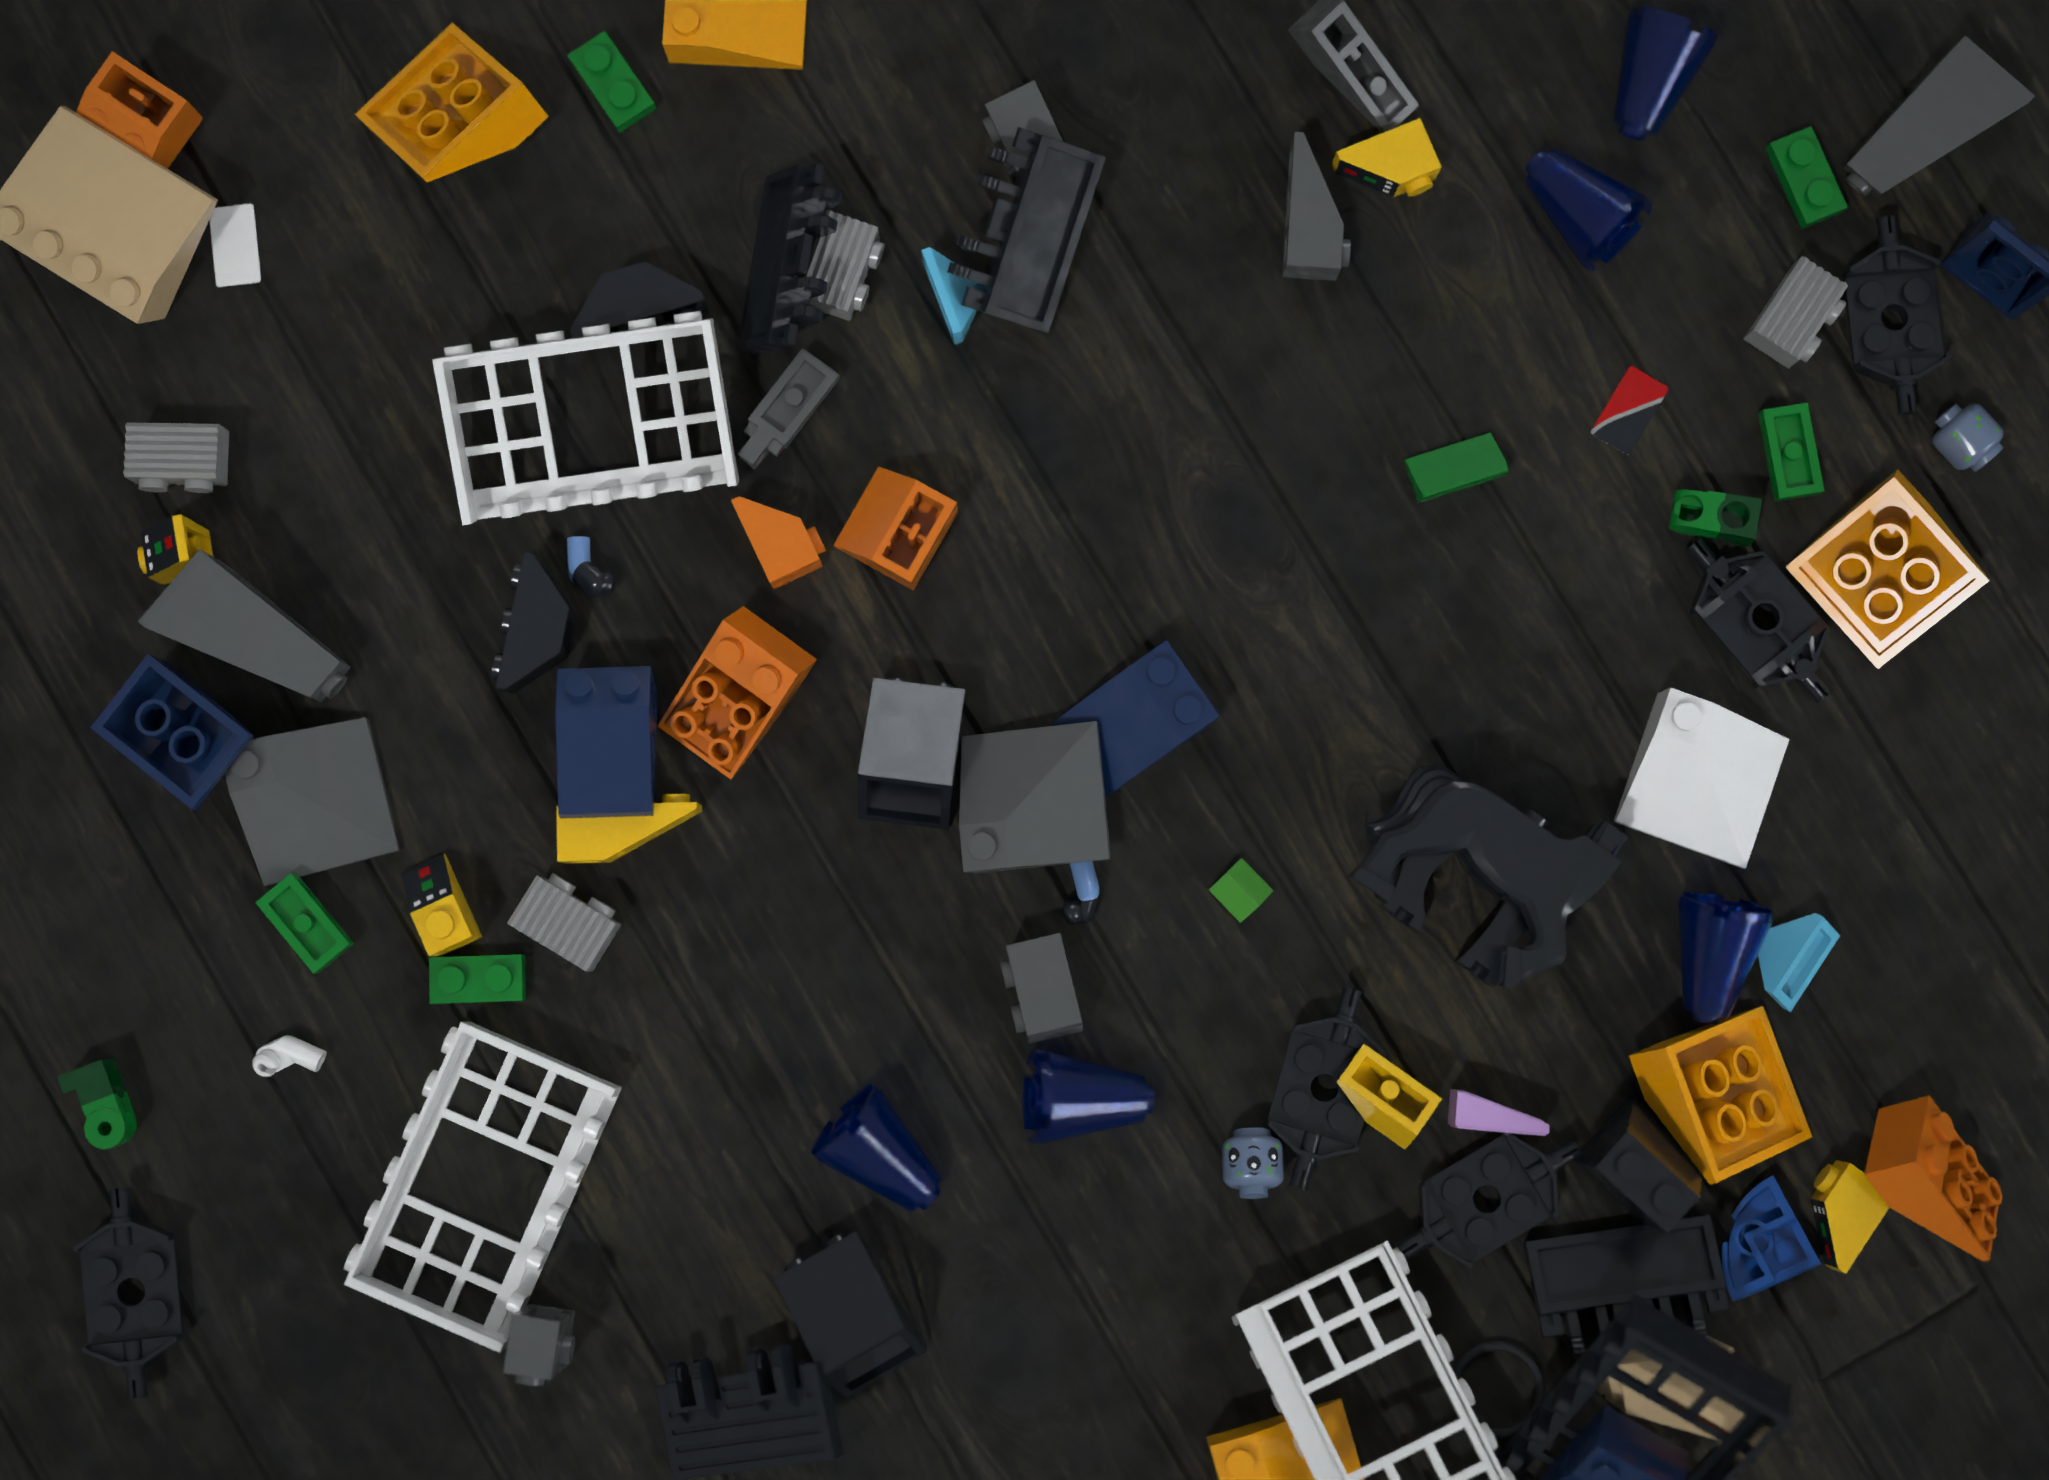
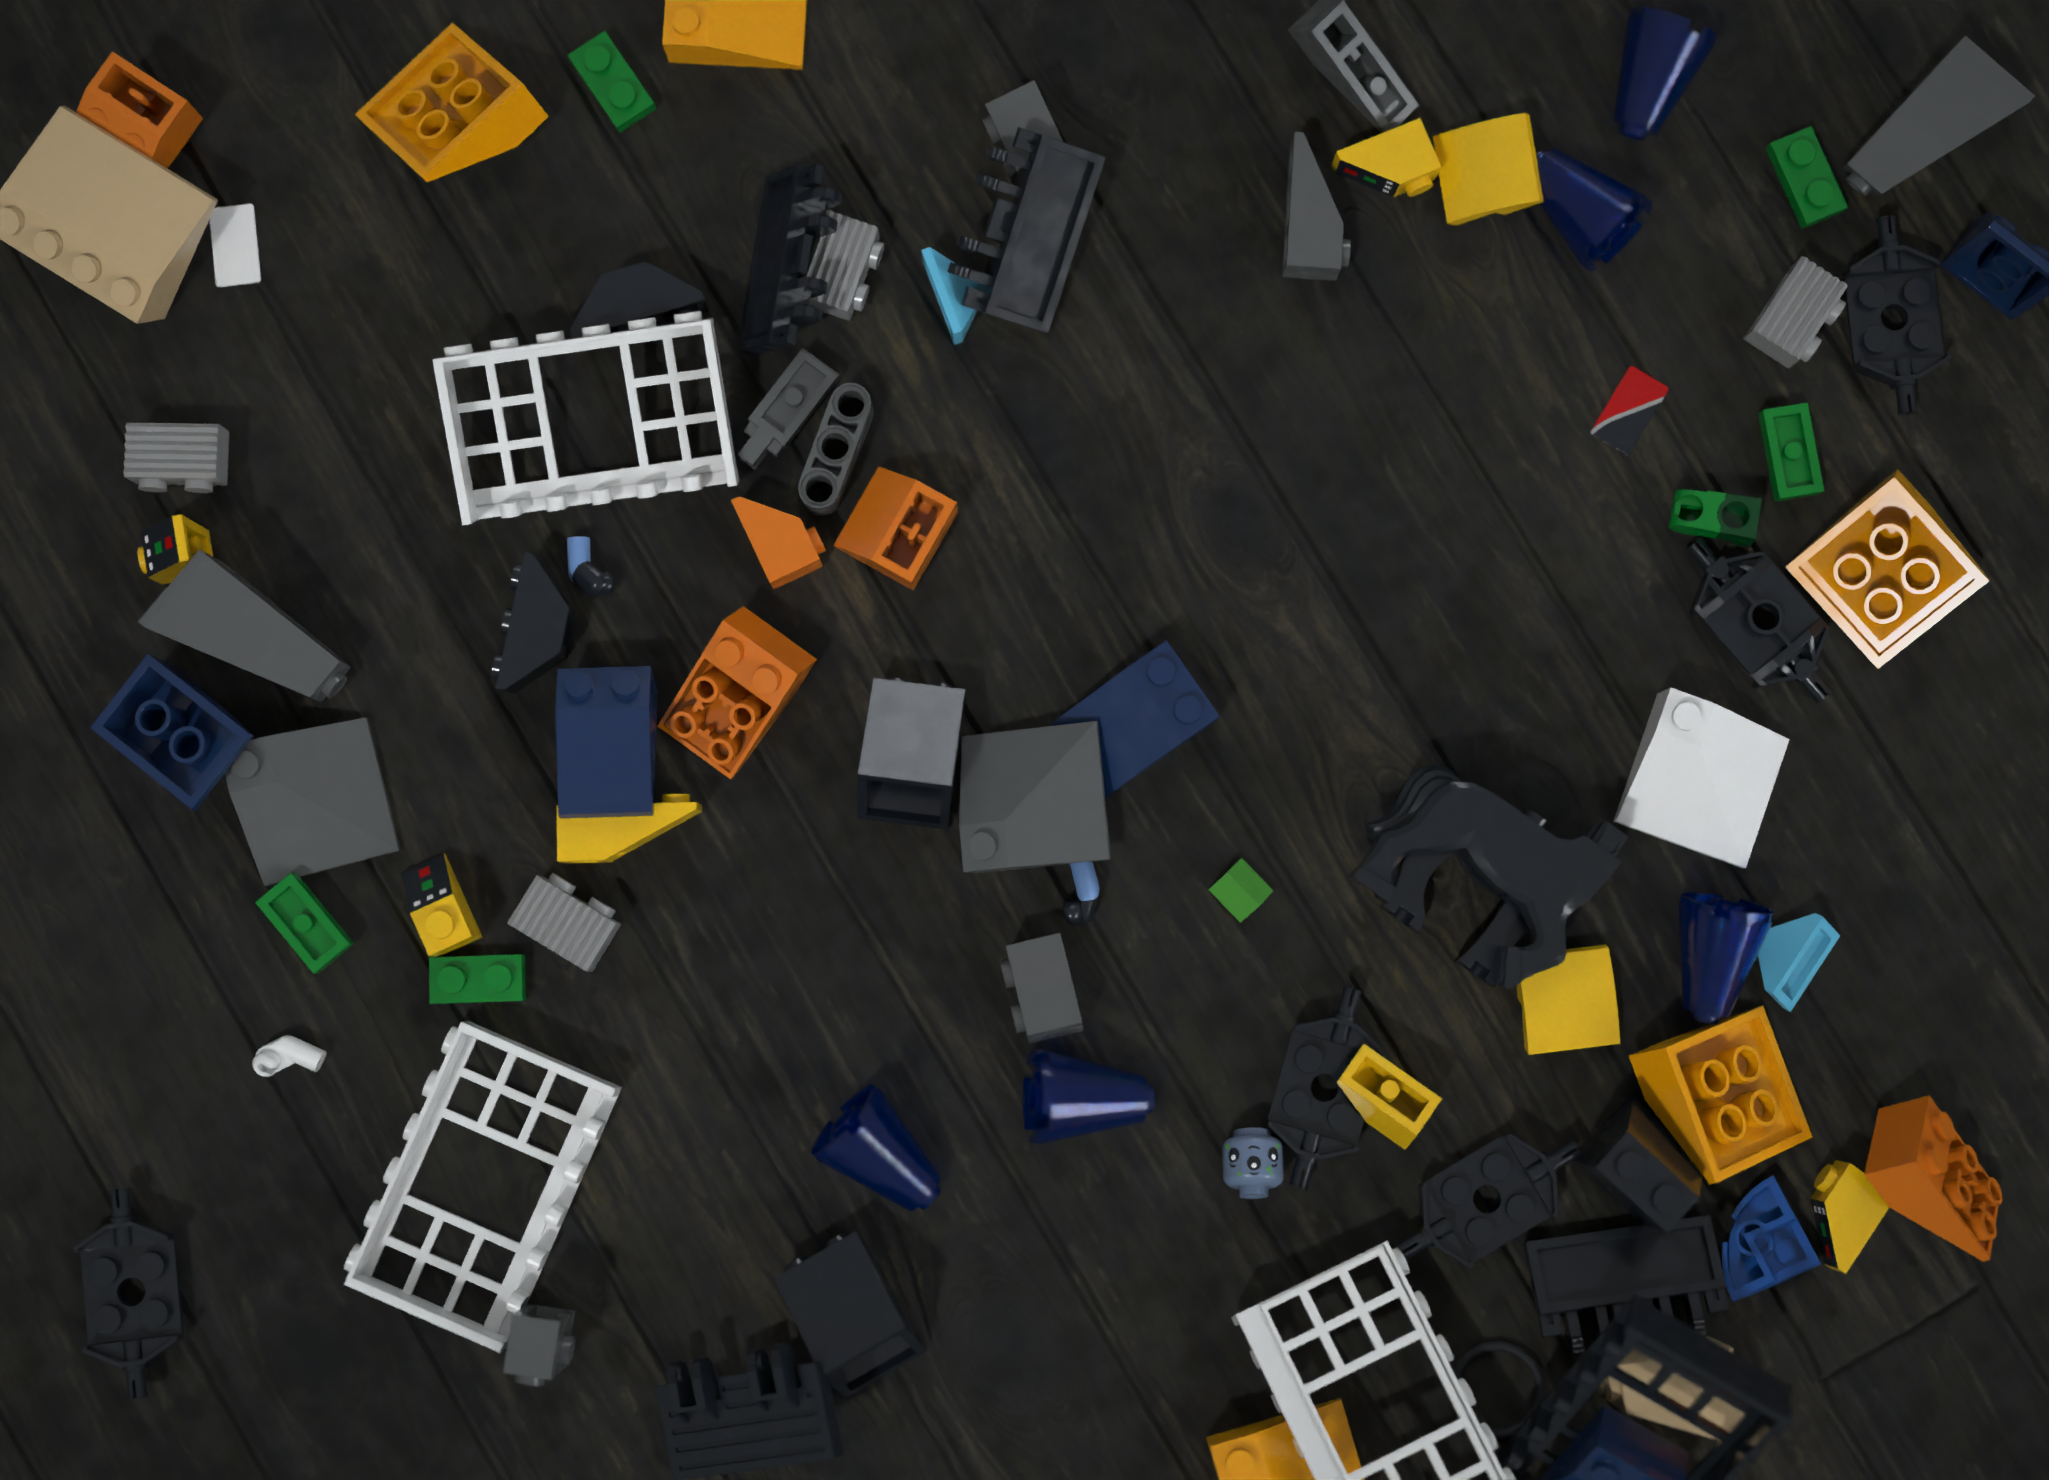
(103, 1101): leg -> none
(842, 428): none -> dark grey beam
(1455, 467): green slope -> none
(1478, 1113): lavender slope -> none
(1488, 168): none -> yellow slope
(1571, 1003): none -> yellow slope
(1967, 436): sand blue head -> none

